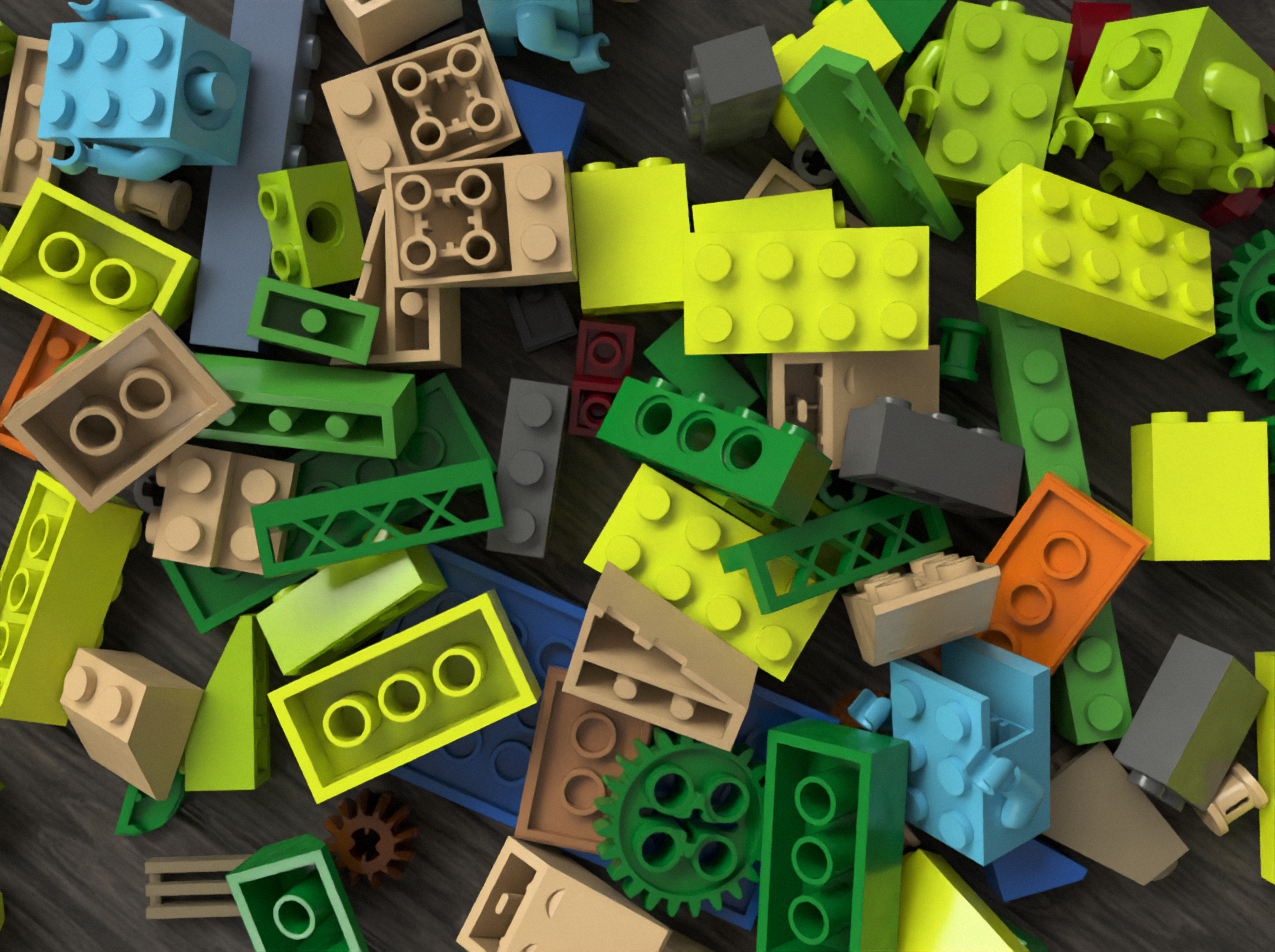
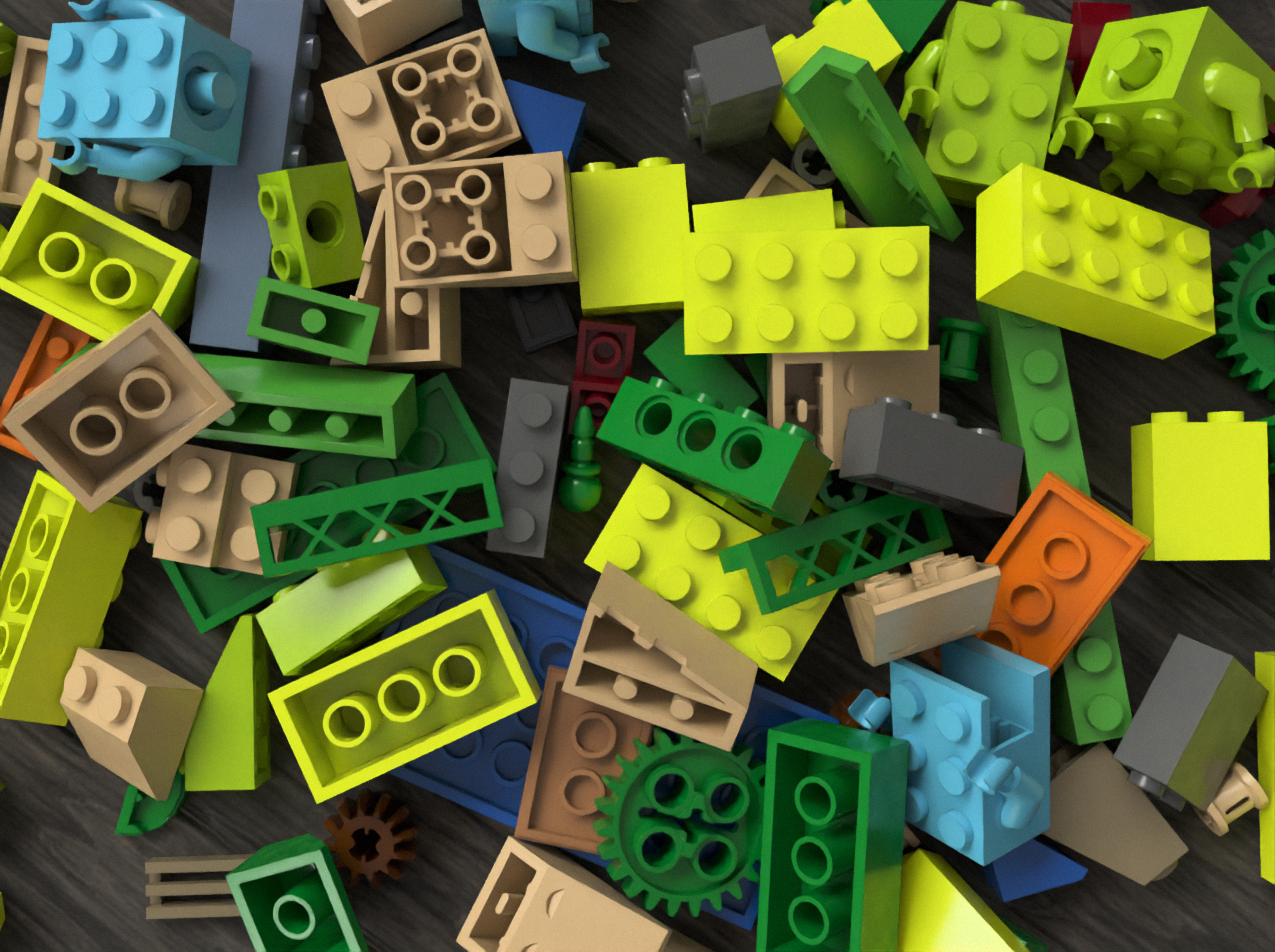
(579, 486): none -> green bar

